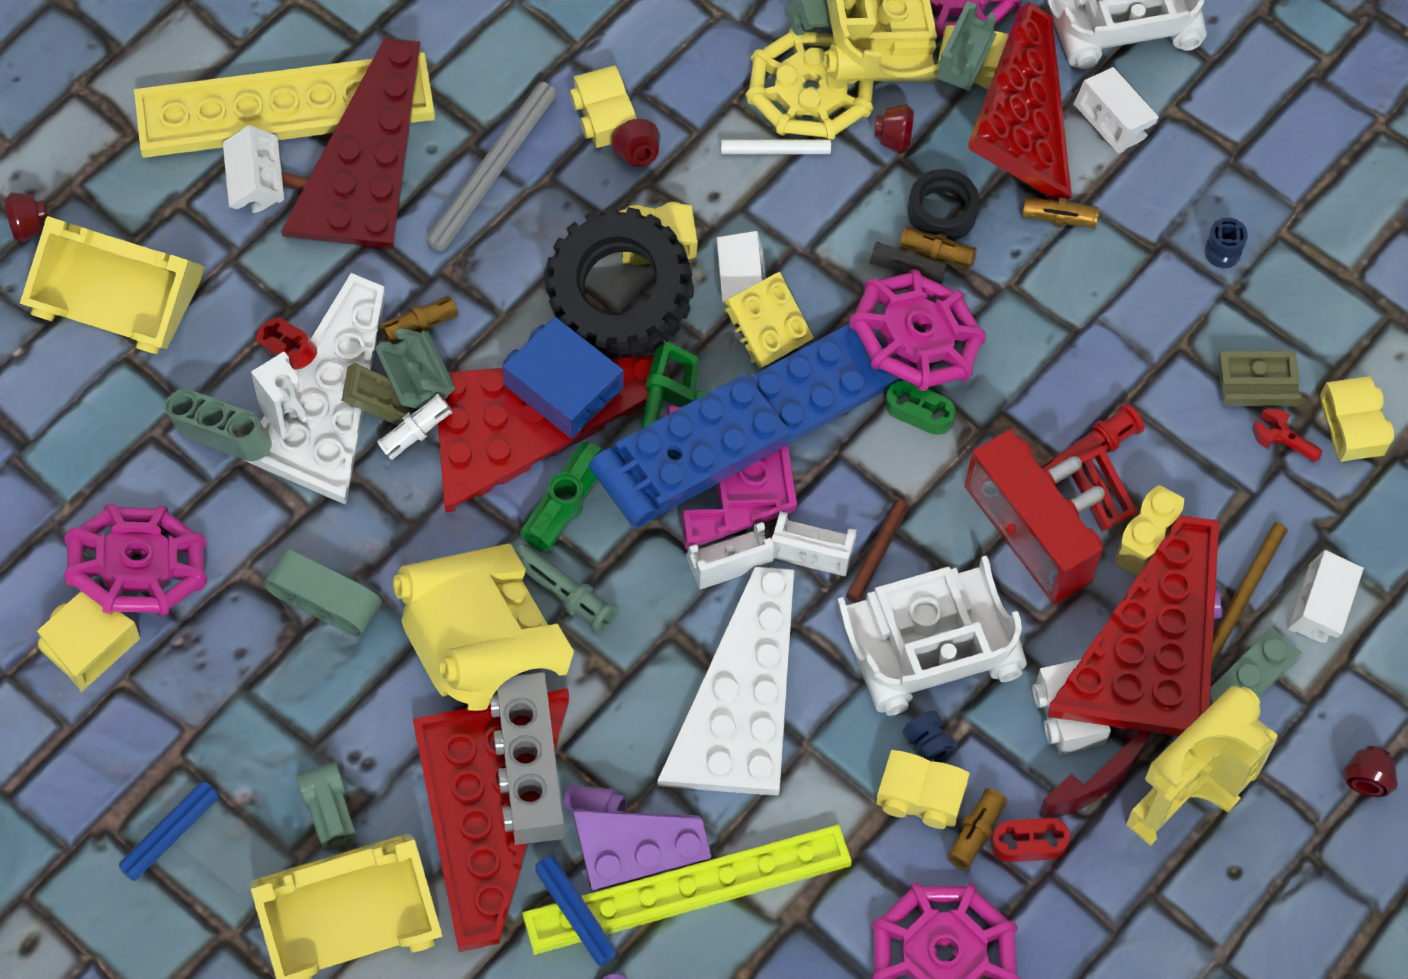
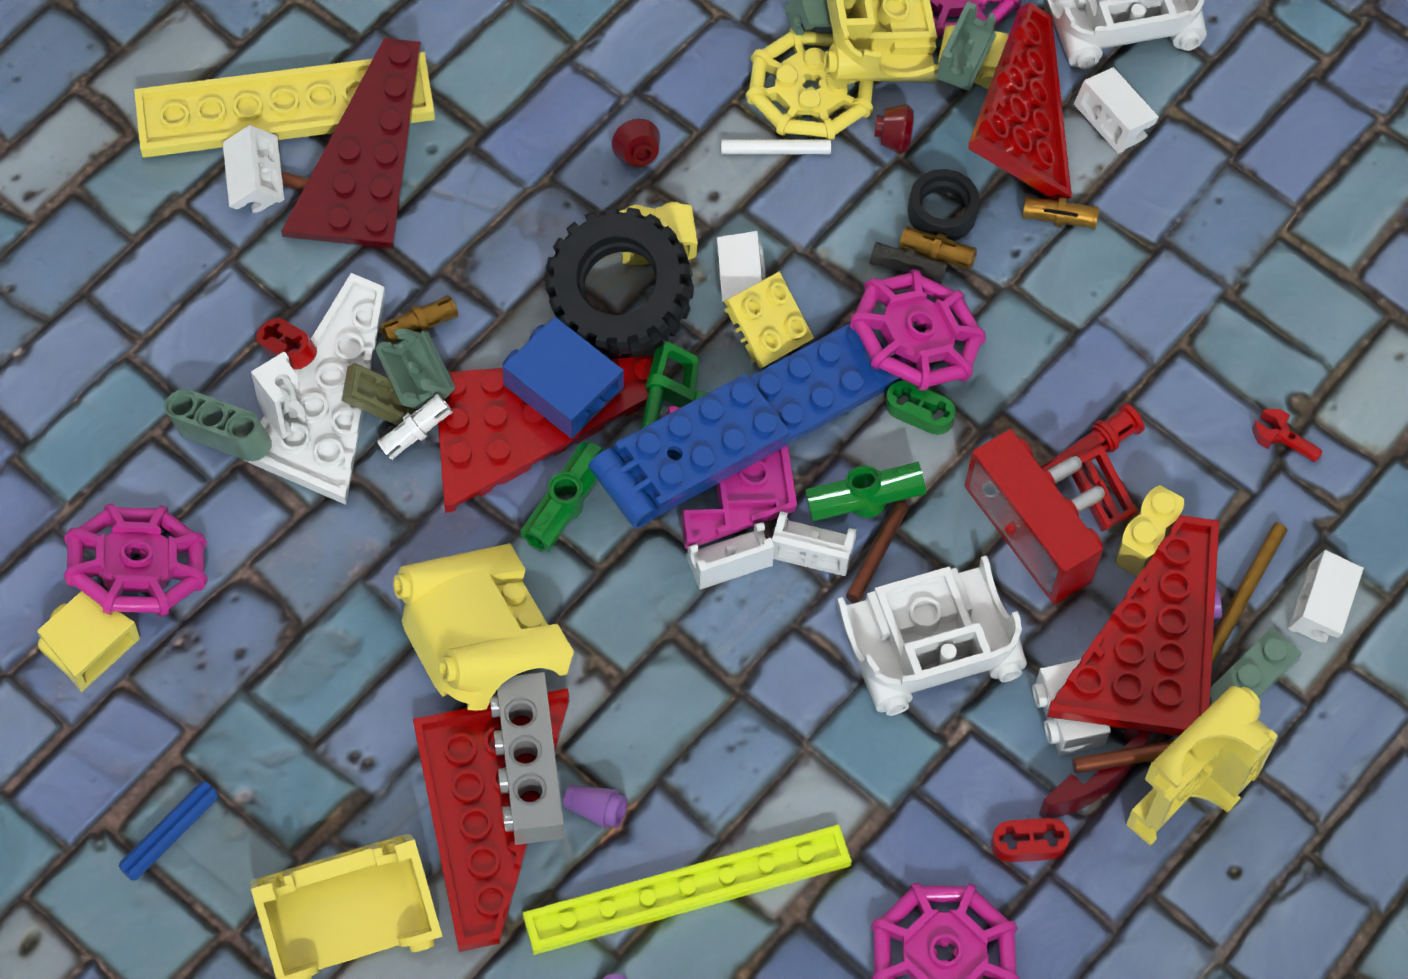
(25, 215): dark red cone -> none
(110, 284): light yellow windscreen -> none
(322, 593): sand green beam -> none
(325, 796): sand green piece -> none
(491, 167): light grey axle -> none
(575, 910): blue axle -> none
(577, 597): sand green pin -> none
(602, 103): light yellow brick -> none
(636, 845): medium lavender wing -> none
(738, 714): white wing -> none
(865, 491): none -> green piece
(922, 789): light yellow brick -> none
(929, 737): dark blue wheel -> none
(977, 829): pearl gold pin -> none
(1119, 757): none -> copper bar
(1226, 242): dark blue wheel -> none
(1259, 378): olive plate -> none
(1356, 418): light yellow brick -> none
(1371, 772): dark red cone -> none

